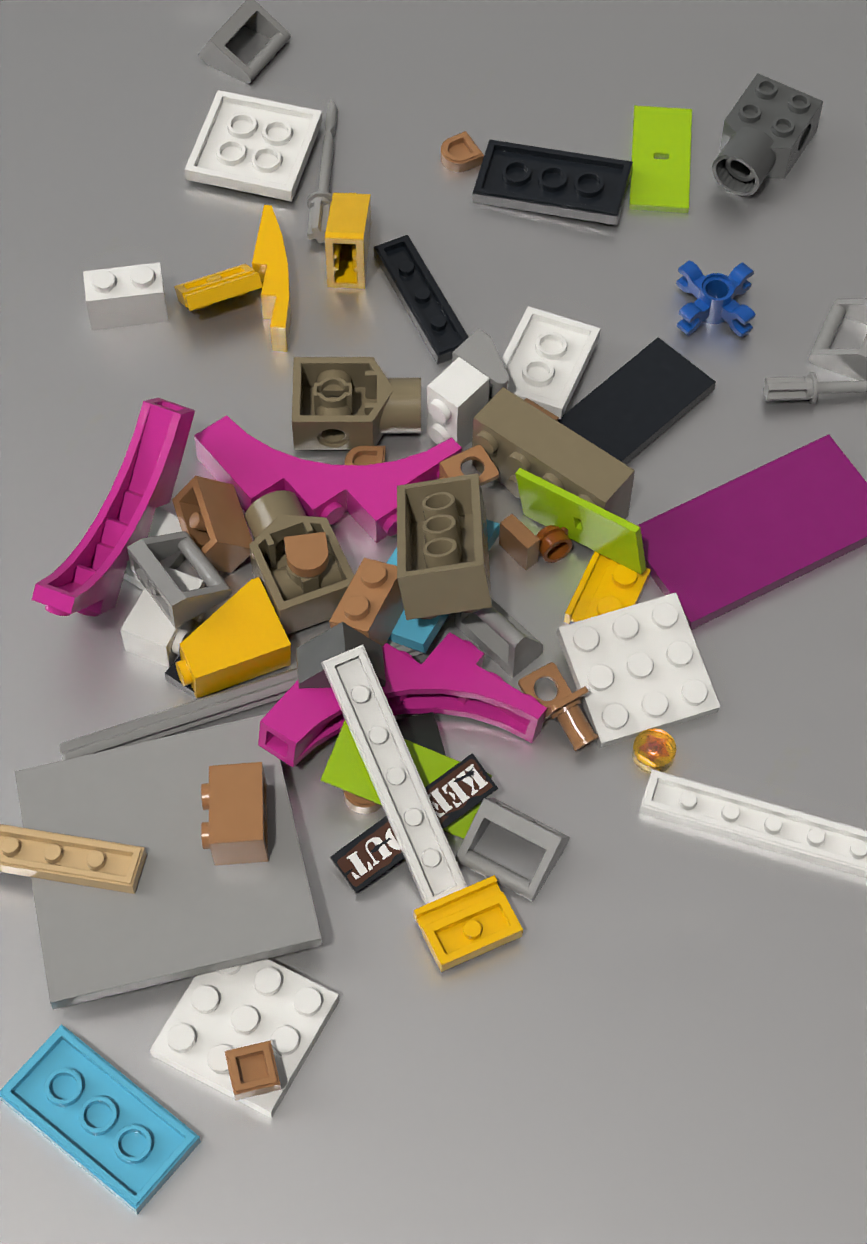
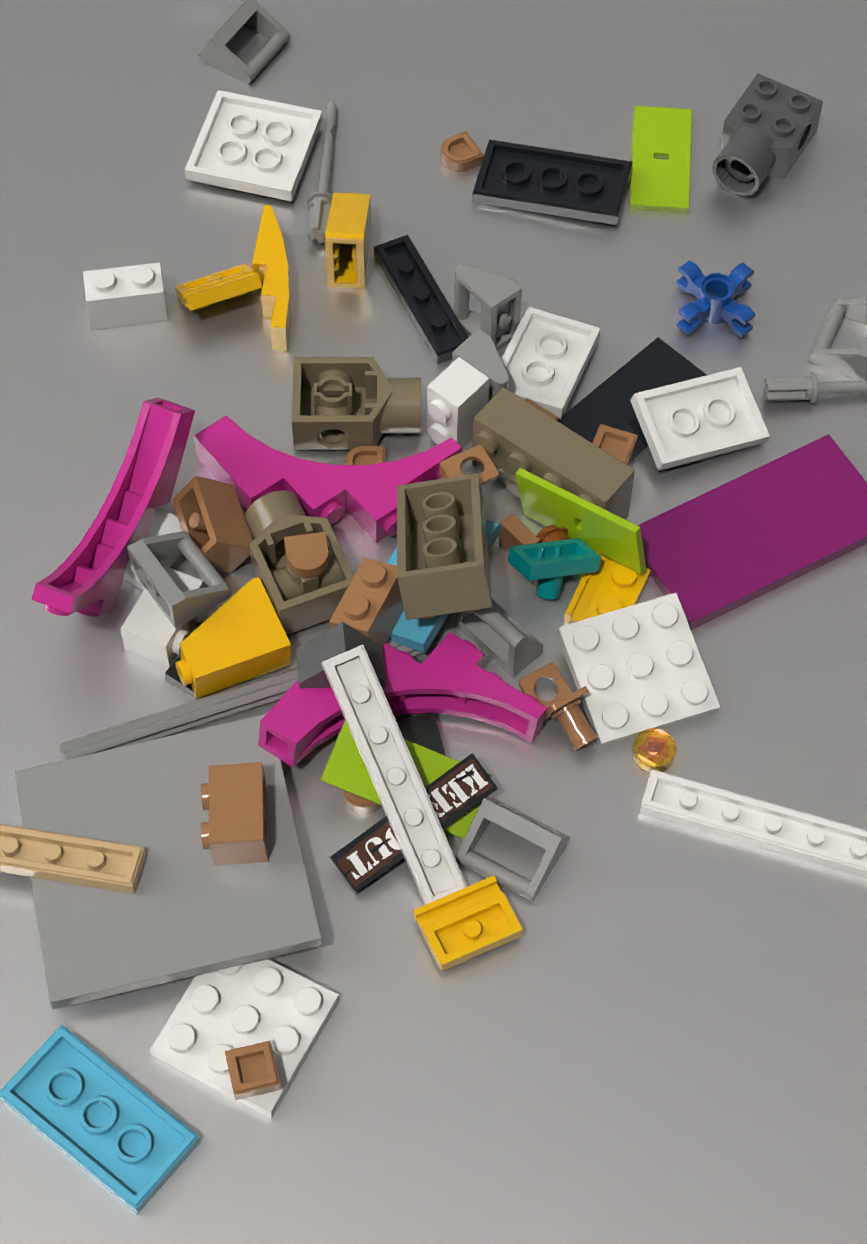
(499, 303): none -> light grey tile
(551, 562): none -> teal tile
(616, 442): none -> medium nougat tile
(699, 418): none -> white plate

